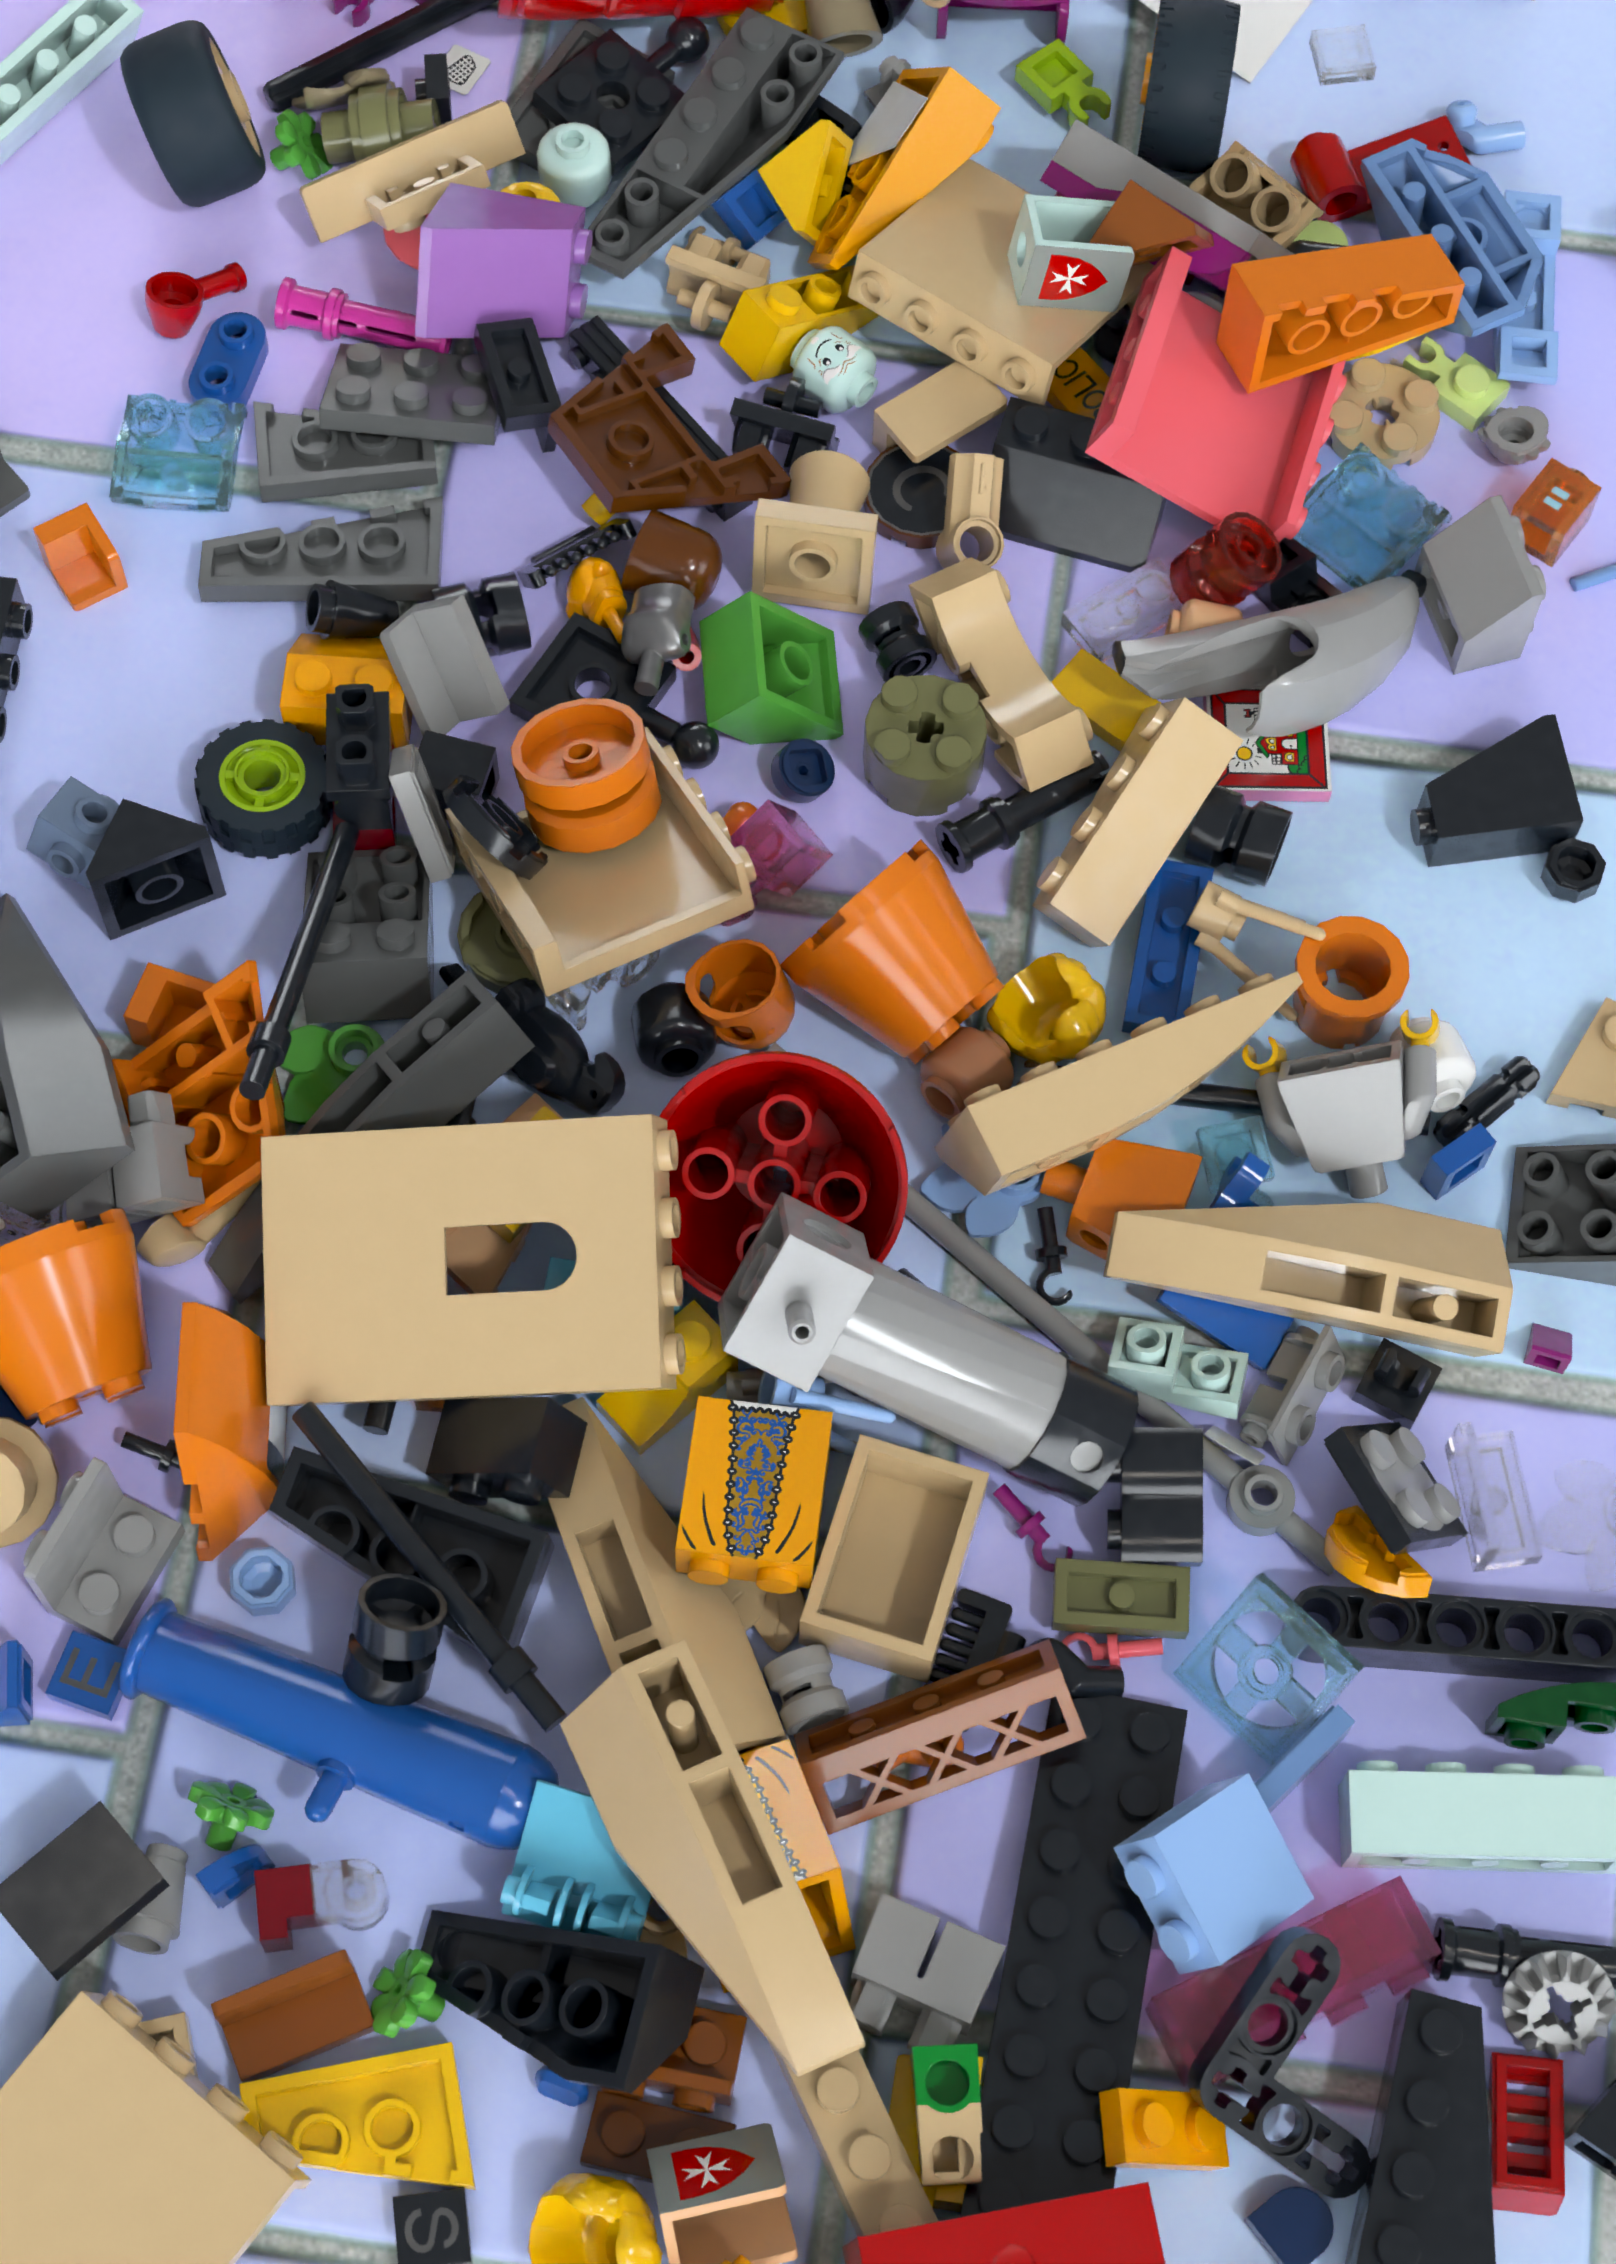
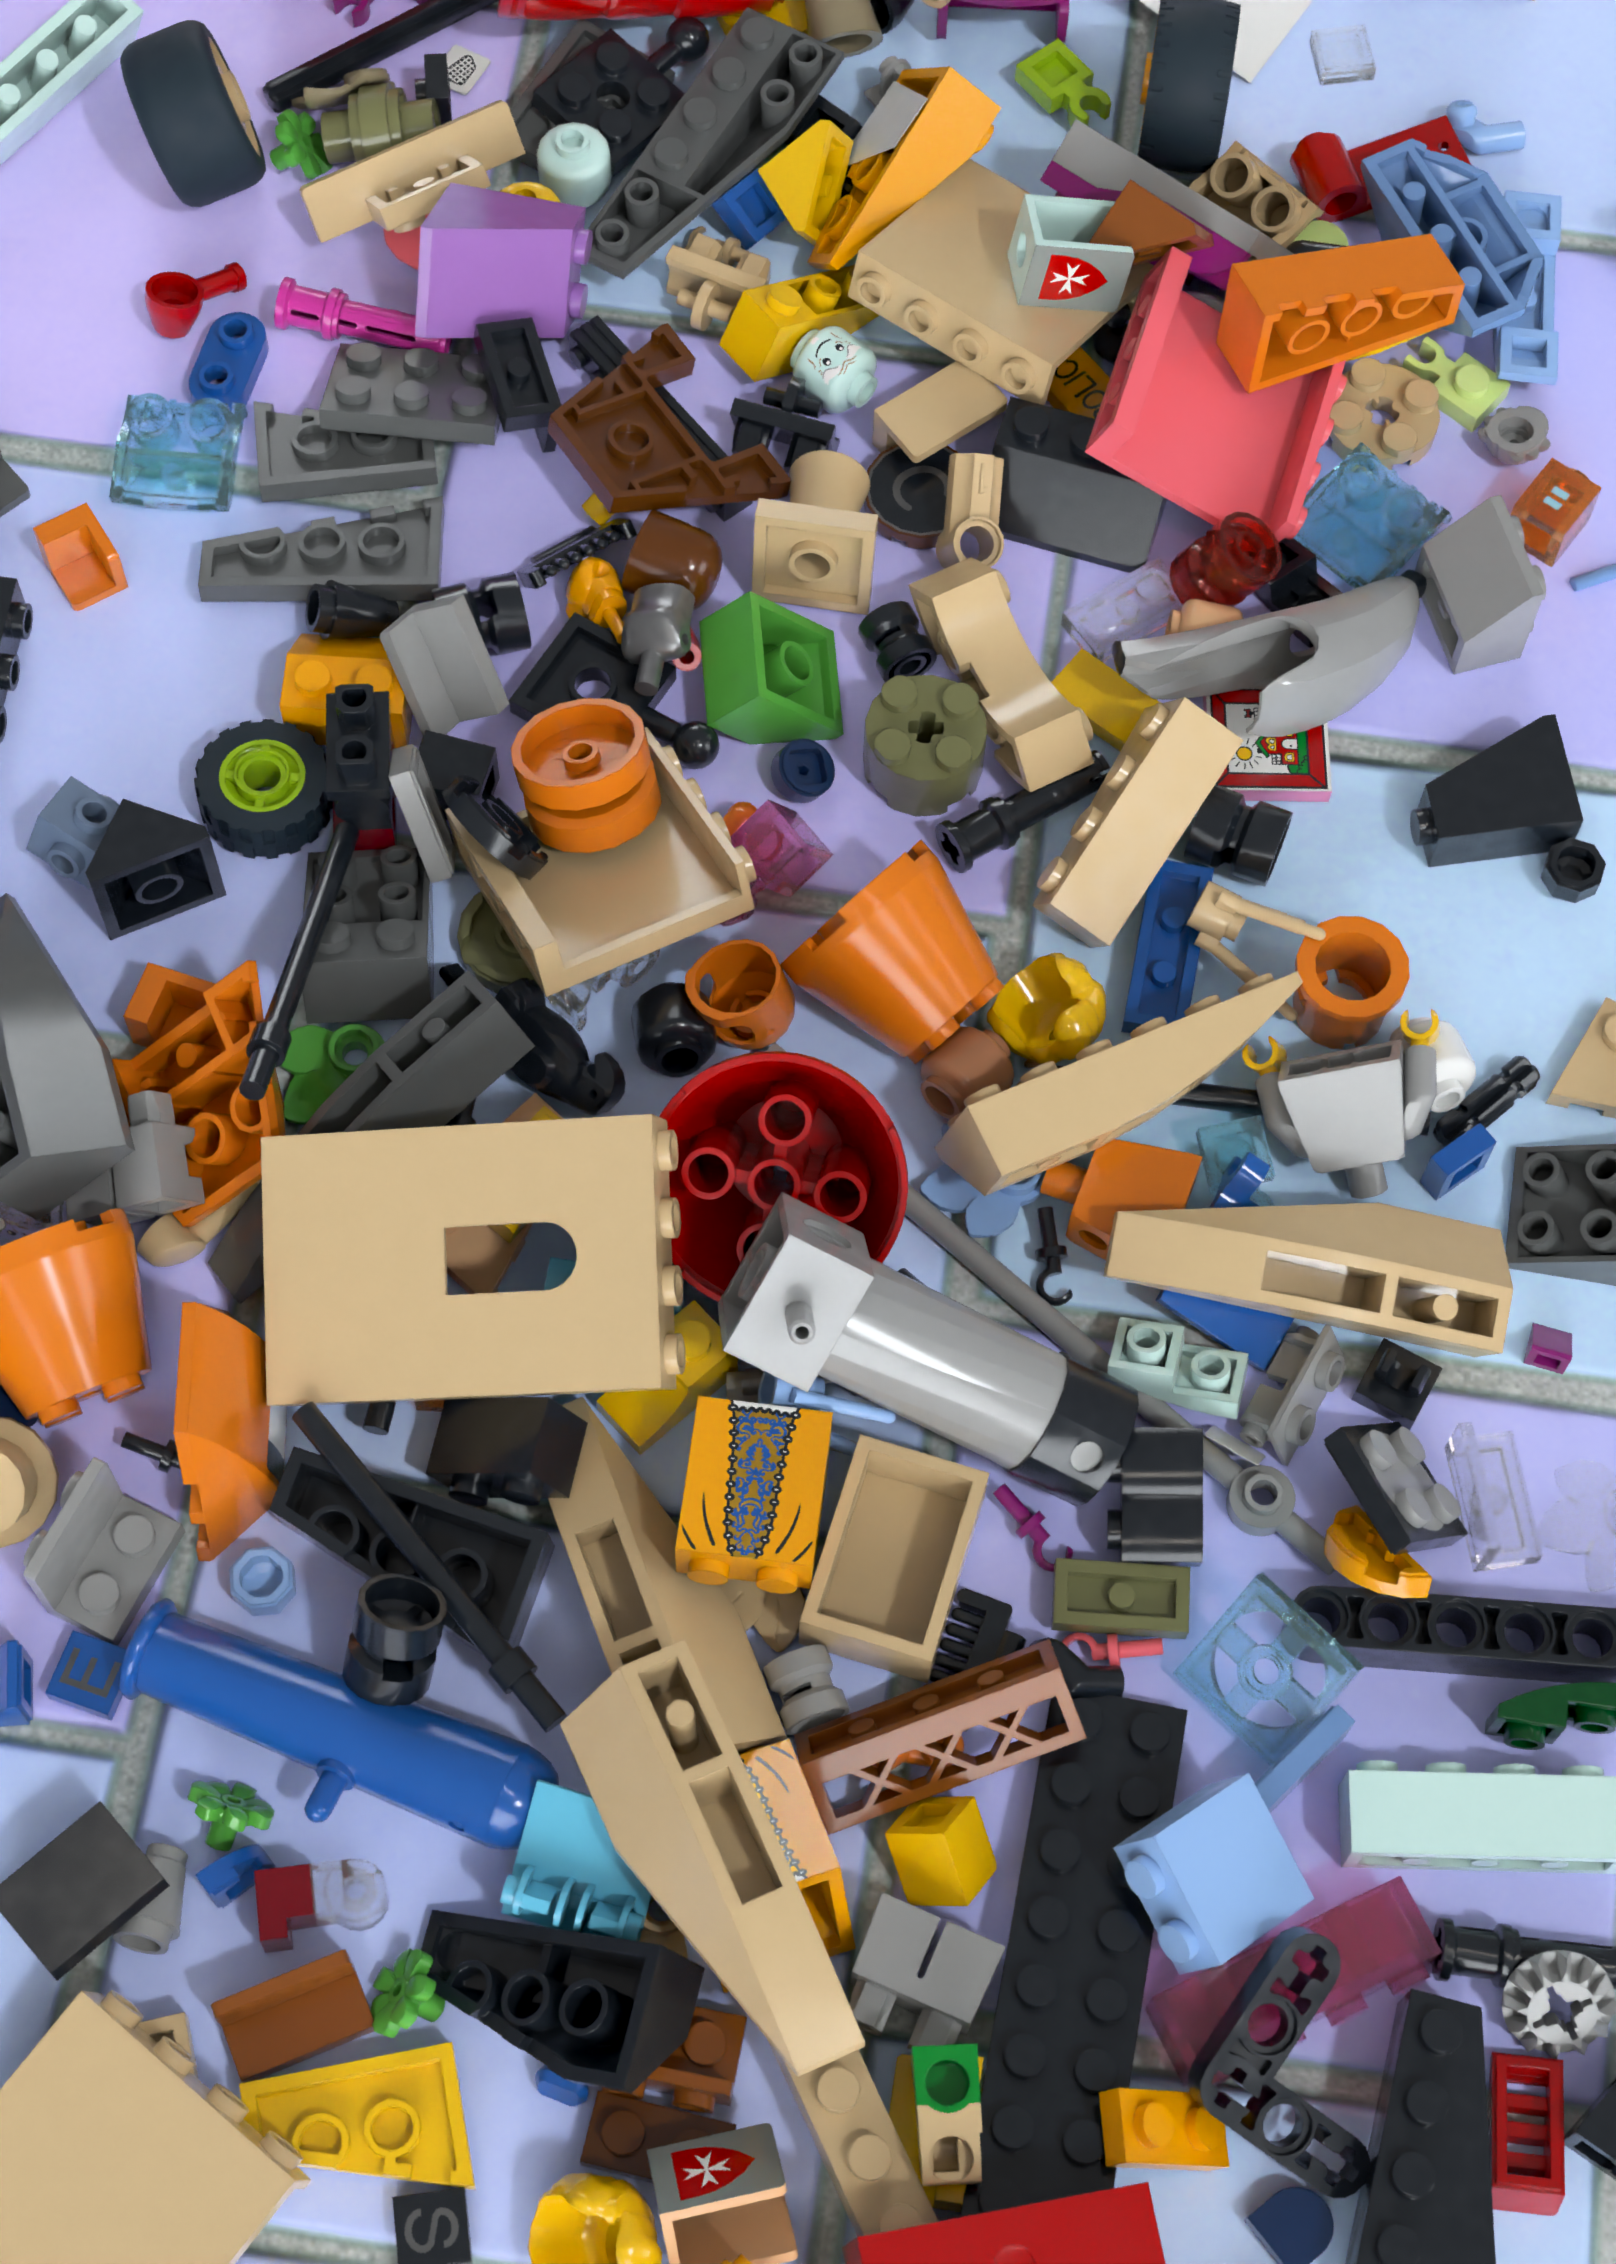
(941, 1851): none -> yellow panel

